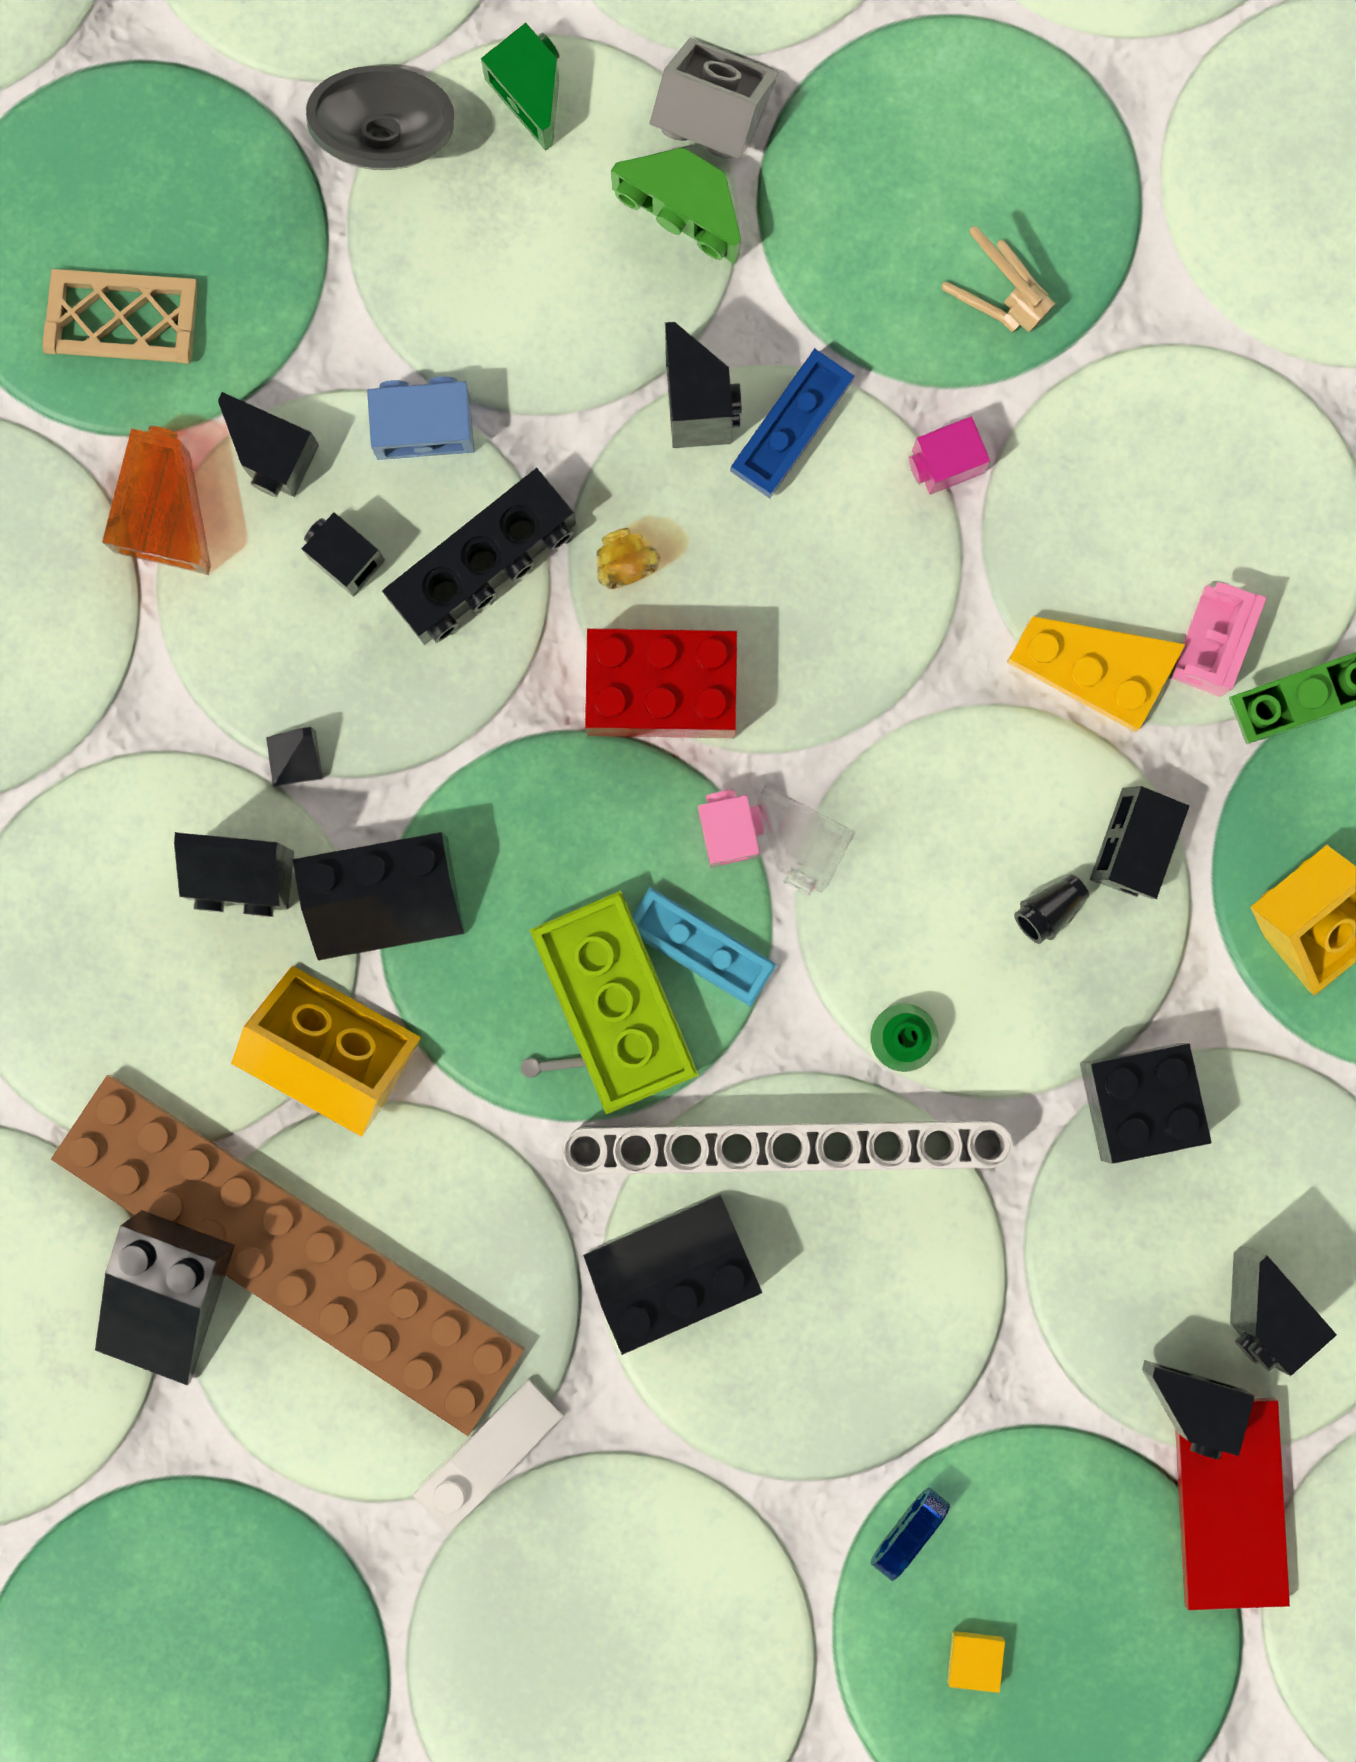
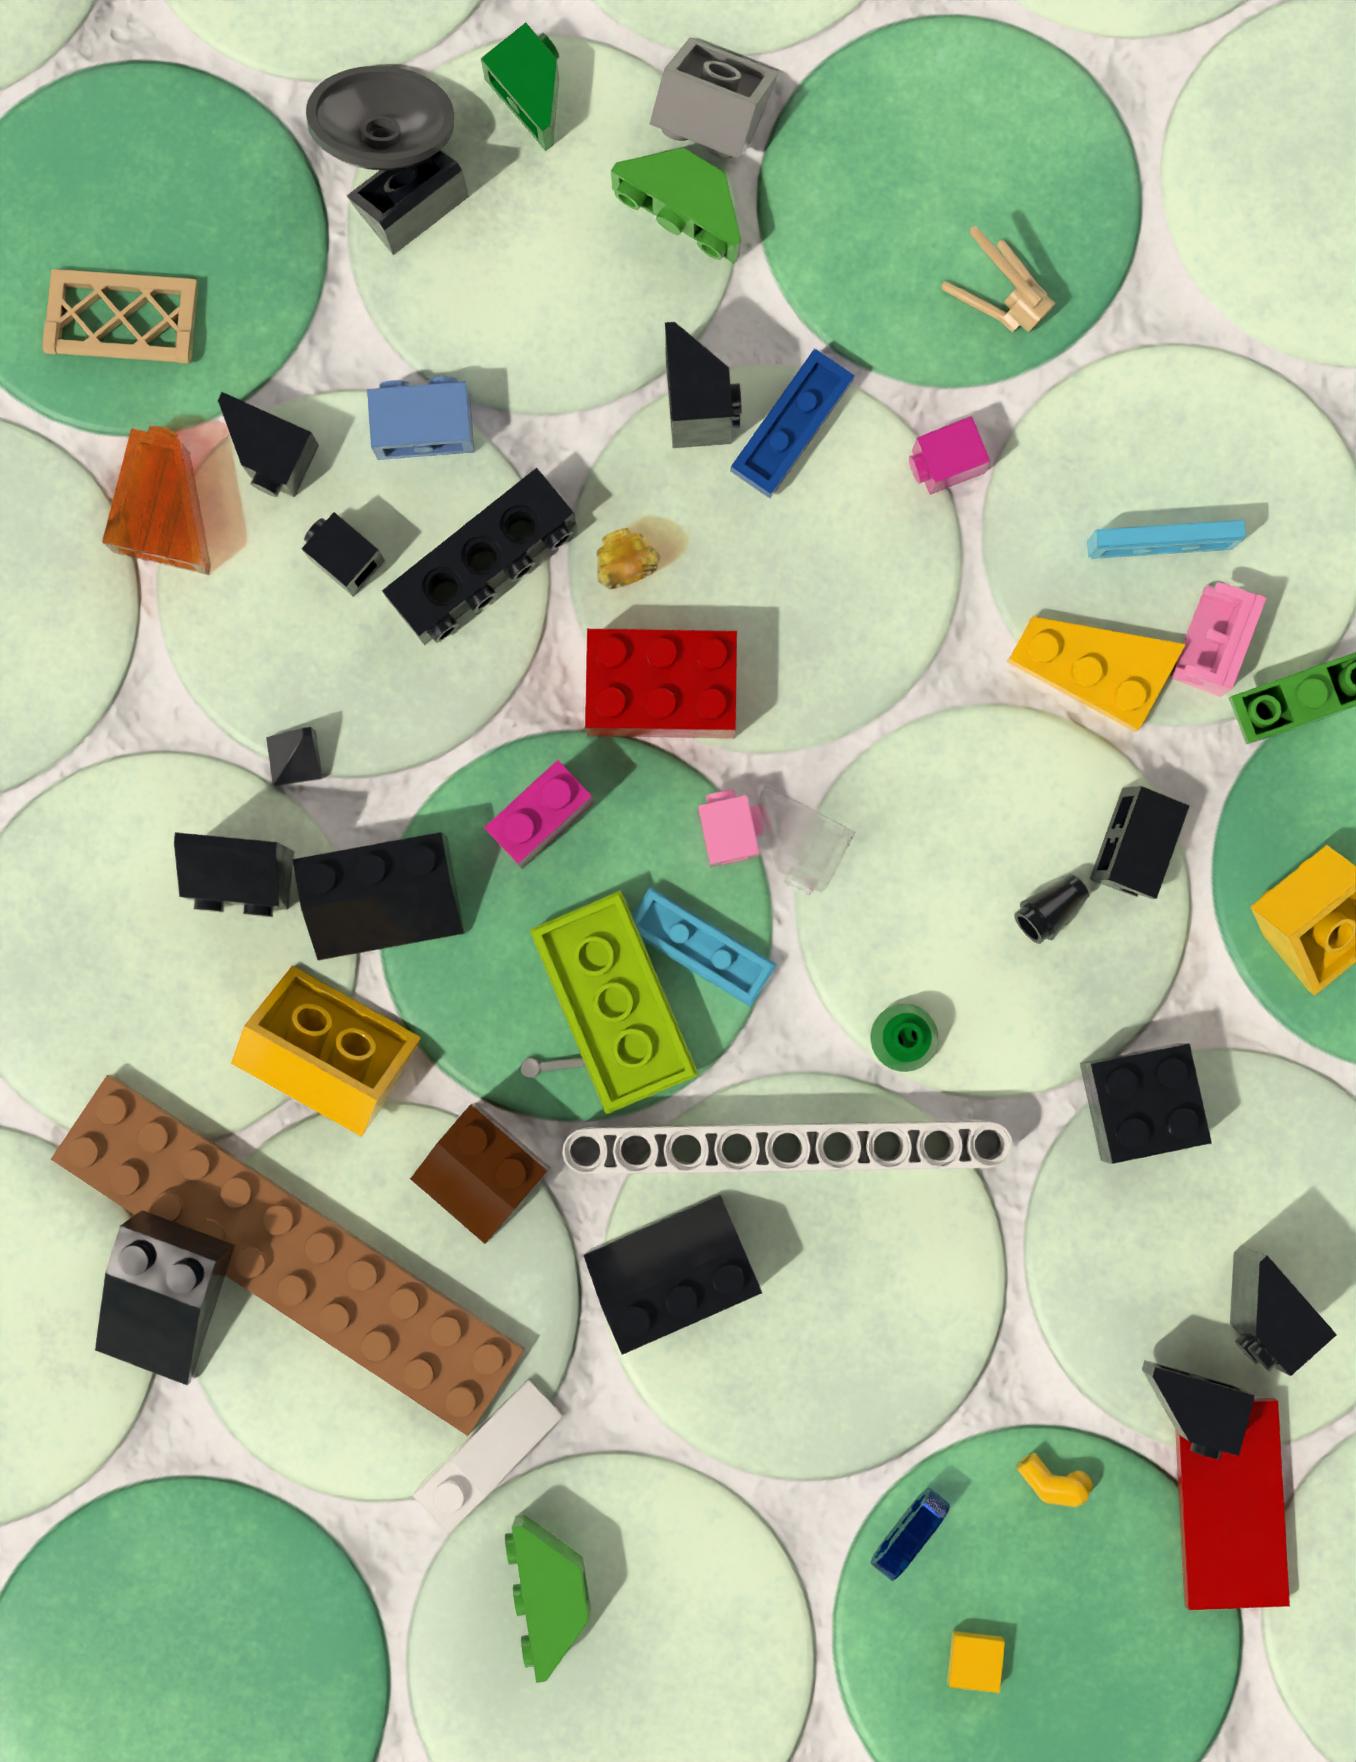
(409, 199): none -> black slope
(479, 1172): none -> reddish brown slope
(539, 814): none -> dark pink brick
(549, 1594): none -> bright green slope
(1055, 1489): none -> yellow arm
(1166, 539): none -> medium azure tile

